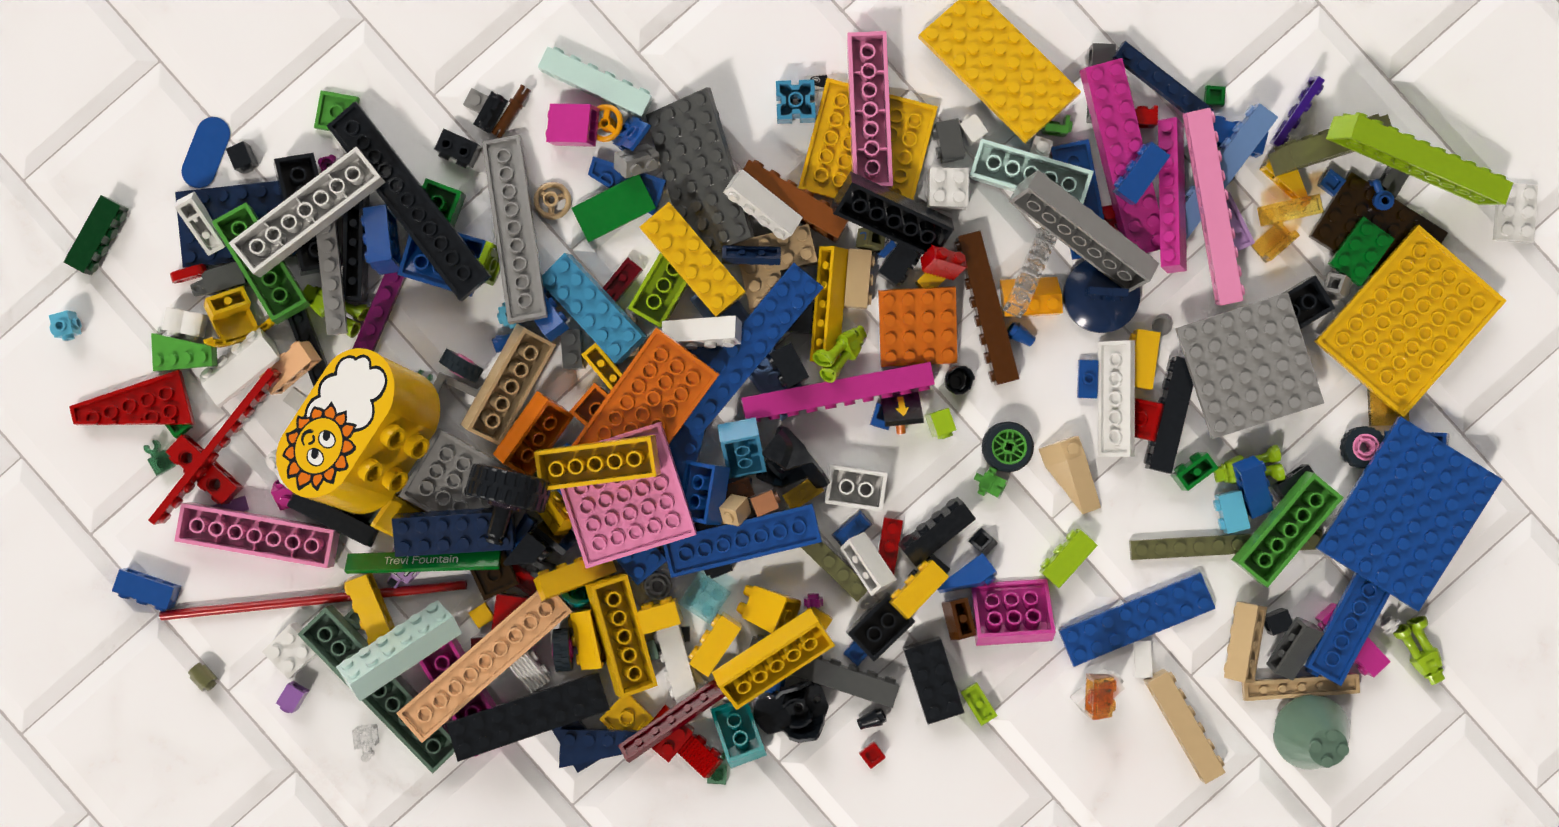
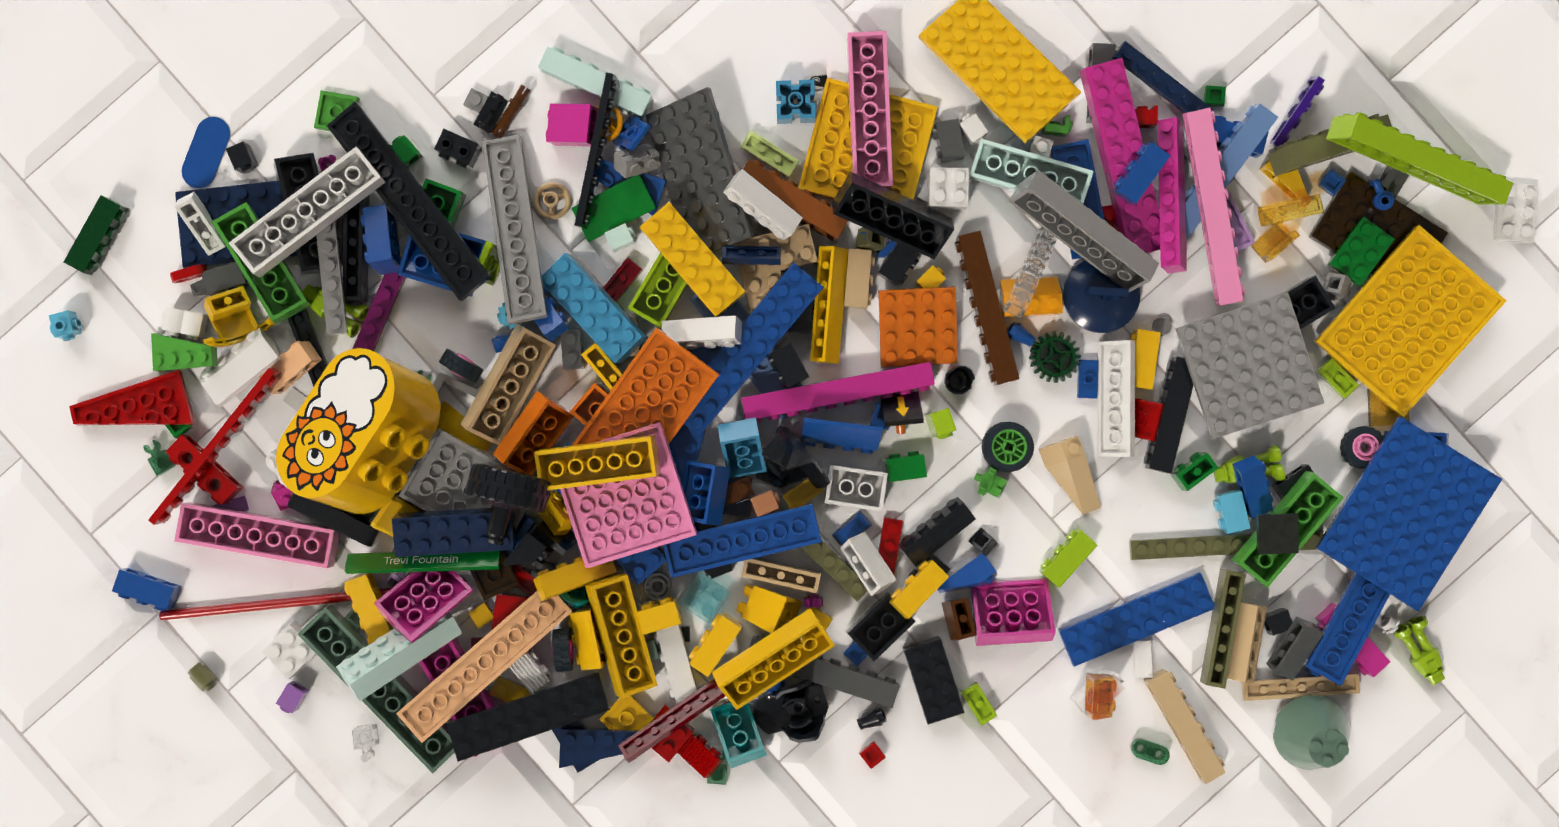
(406, 150): none -> green brick
(422, 601): none -> dark pink slope
(450, 422): none -> yellow sticker
(507, 690): none -> yellow plate
(598, 143): none -> black plate
(620, 237): none -> light aqua brick
(735, 510): tan brick -> none
(769, 154): none -> yellowish green plate
(782, 574): none -> tan brick
(841, 434): none -> blue slope
(848, 344): lime piece -> none
(905, 467): none -> green brick
(943, 262): red brick -> none
(1057, 365): none -> dark green gear
(1149, 750): none -> clear green plate
(1222, 628): none -> olive brick
(1277, 533): none -> pearl dark grey tile
(1337, 378): none -> lime plate

